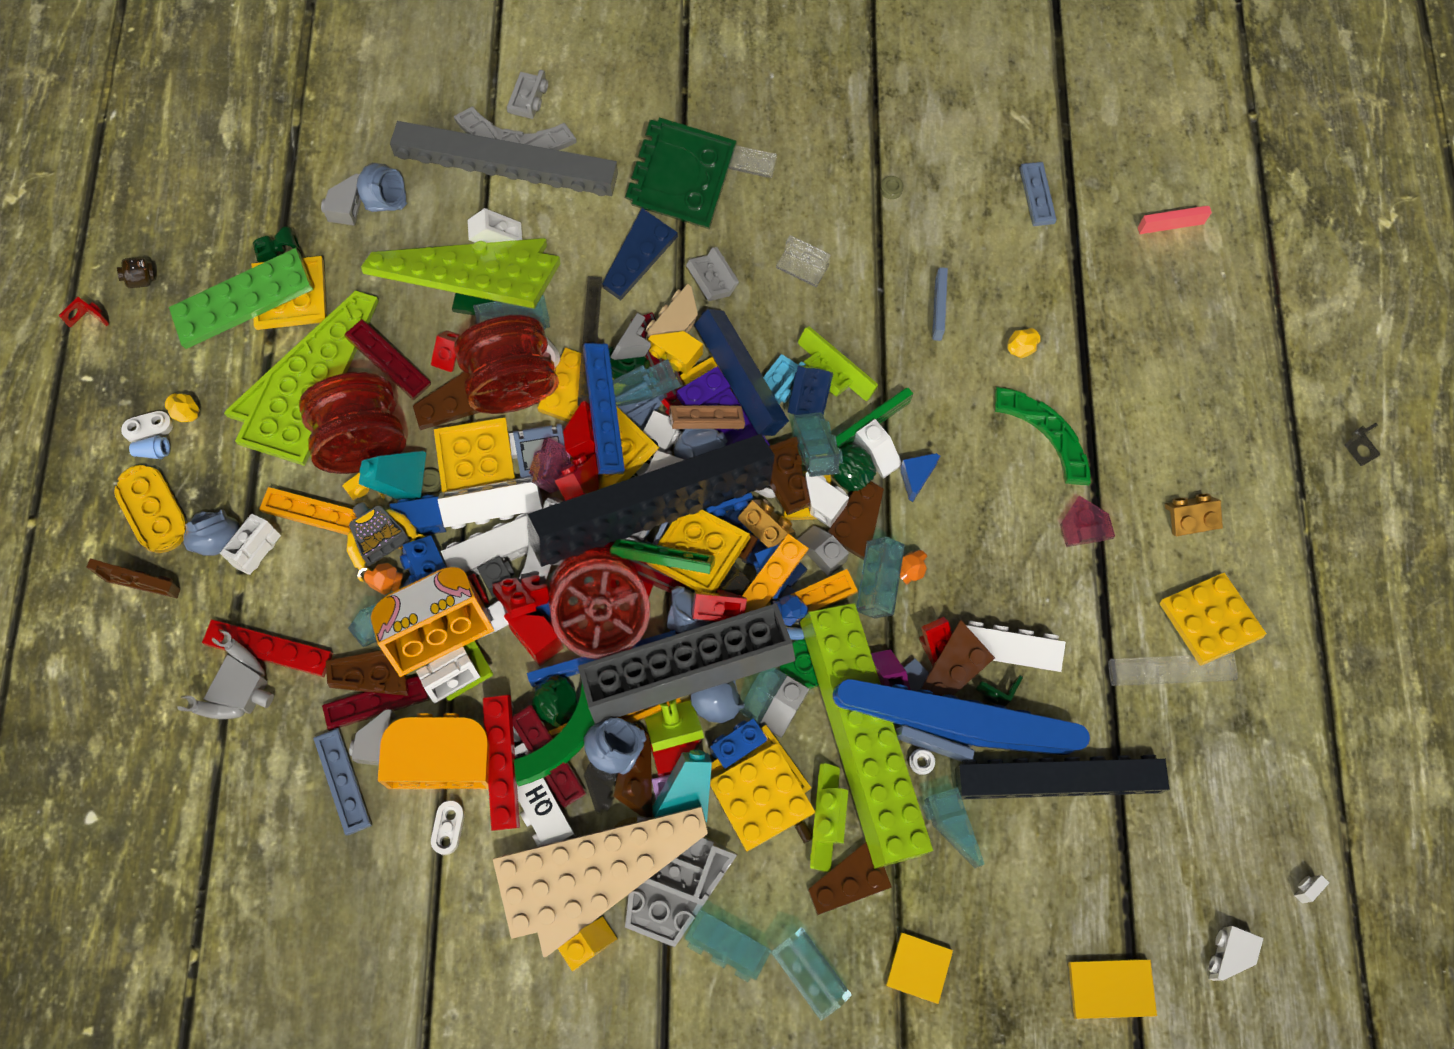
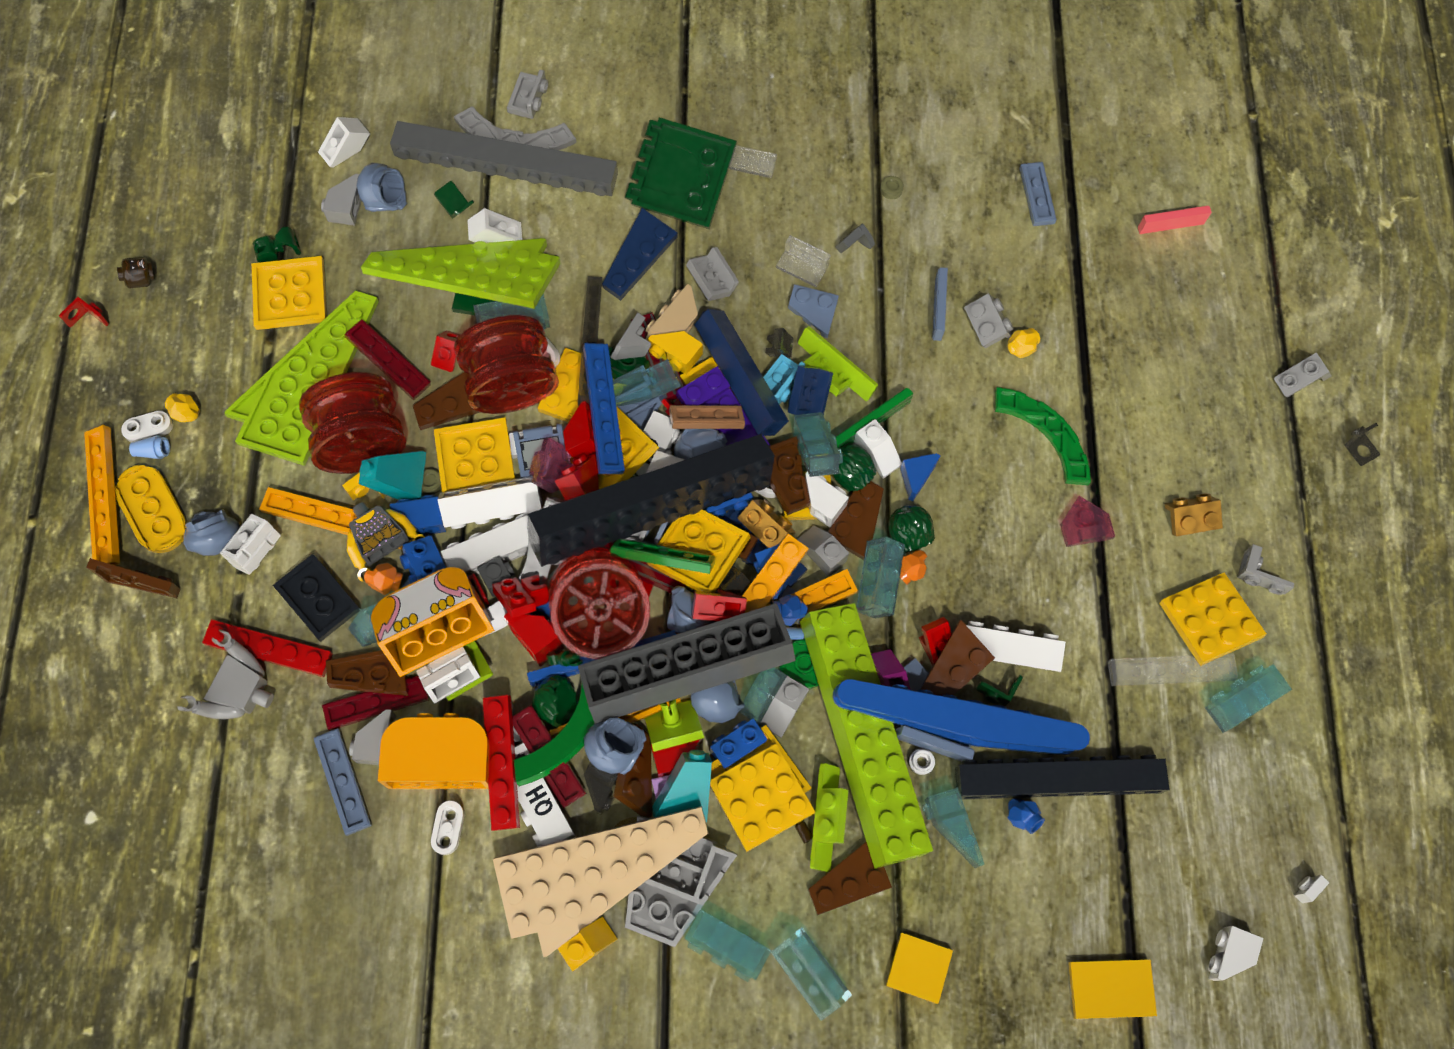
(102, 495): none -> light orange plate
(240, 298): bright green plate -> none
(316, 597): none -> black plate
(343, 140): none -> white slope
(452, 199): none -> dark green bracket
(564, 658): none -> dark green piece
(782, 343): none -> clear smoke tile
(814, 307): none -> sand blue wing
(859, 234): none -> dark grey tile
(912, 527): none -> dark green hair
(988, 320): none -> light grey bracket
(1025, 815): none -> blue rock
(1247, 697): none -> clear light blue brick
(1250, 573): none -> light grey bracket
(1302, 375): none -> light grey bracket

